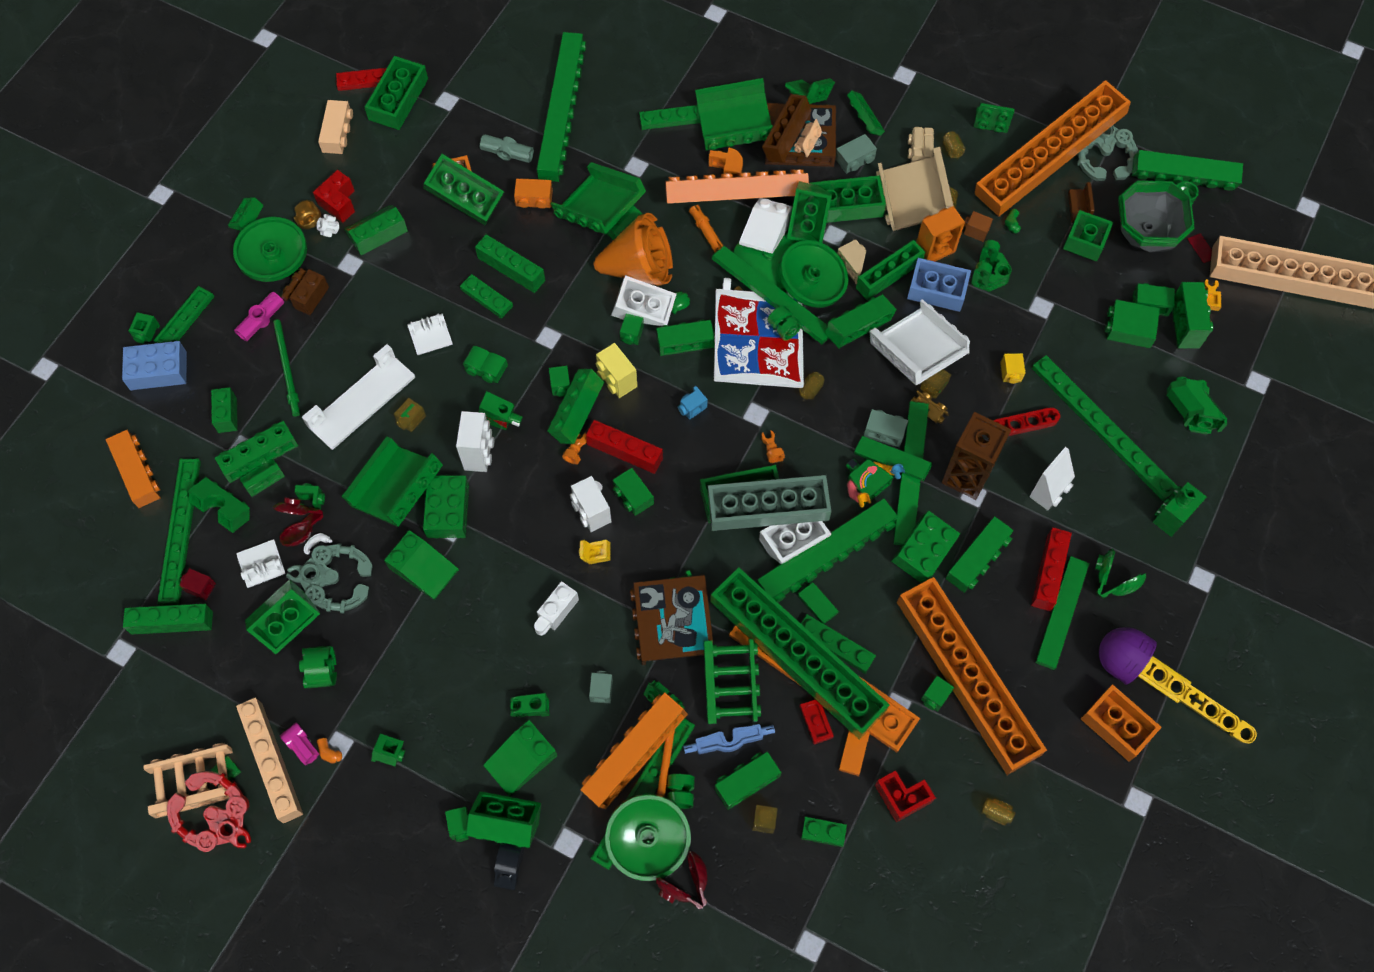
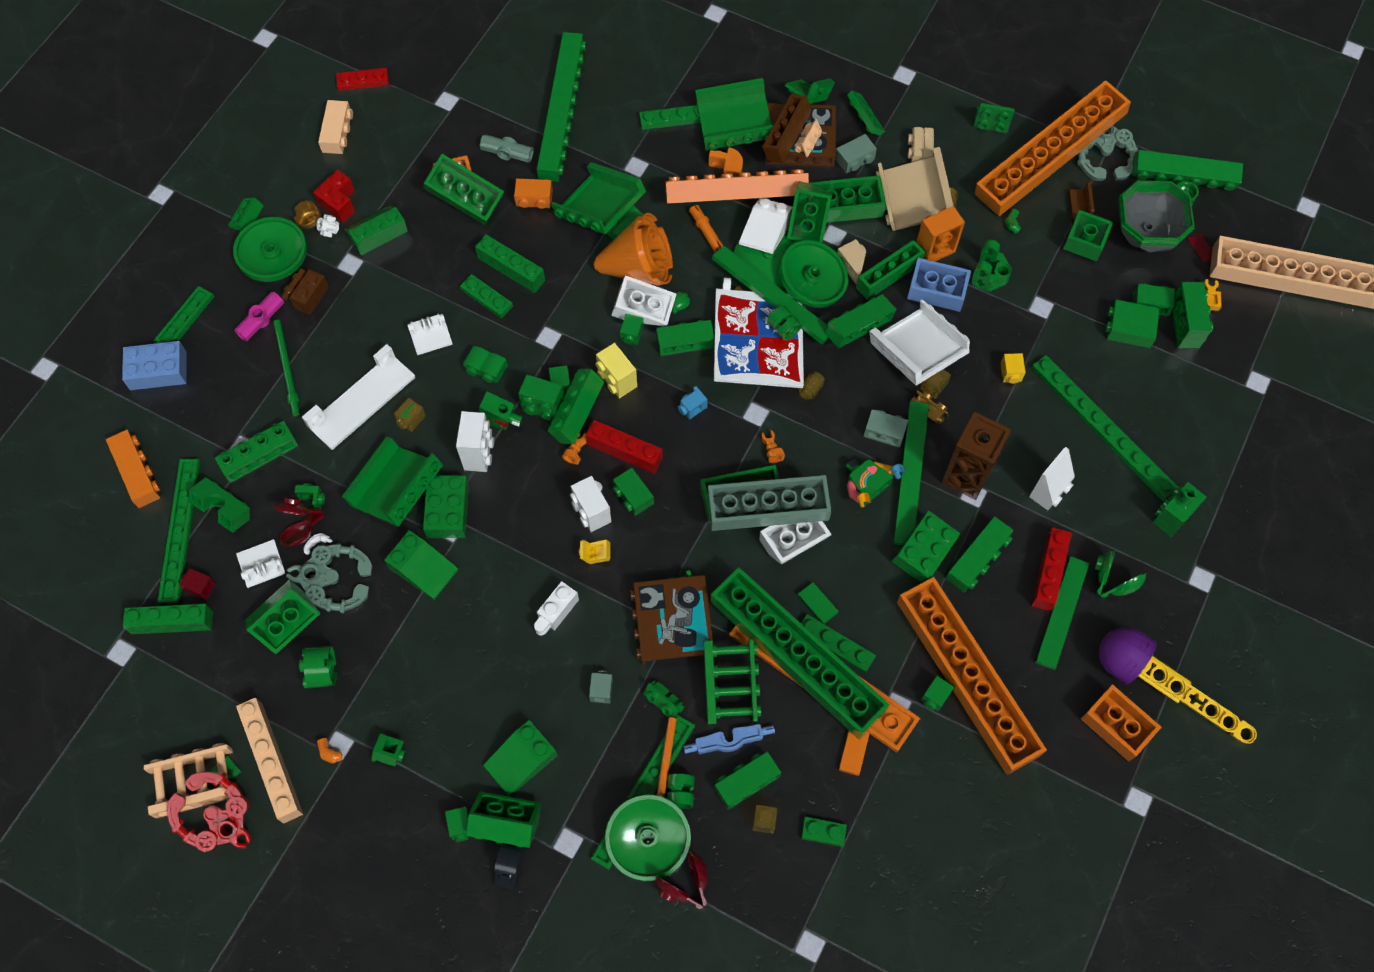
(143, 327): green brick -> none
(224, 410): green brick -> none
(262, 477): green panel -> none
(297, 741): dark pink piece -> none
(396, 92): green brick -> none
(530, 705): green leg -> none
(540, 397): none -> green brick
(633, 751): orange brick -> none
(816, 721): red plate -> none
(824, 554): green brick -> none
(890, 456): green tile -> none
(903, 801): red brick -> none
(954, 145): clear yellow brick -> none
(977, 226): dark orange brick -> none
(998, 811): clear yellow brick -> none
(1025, 426): red beam -> none
(1196, 405): green brick -> none

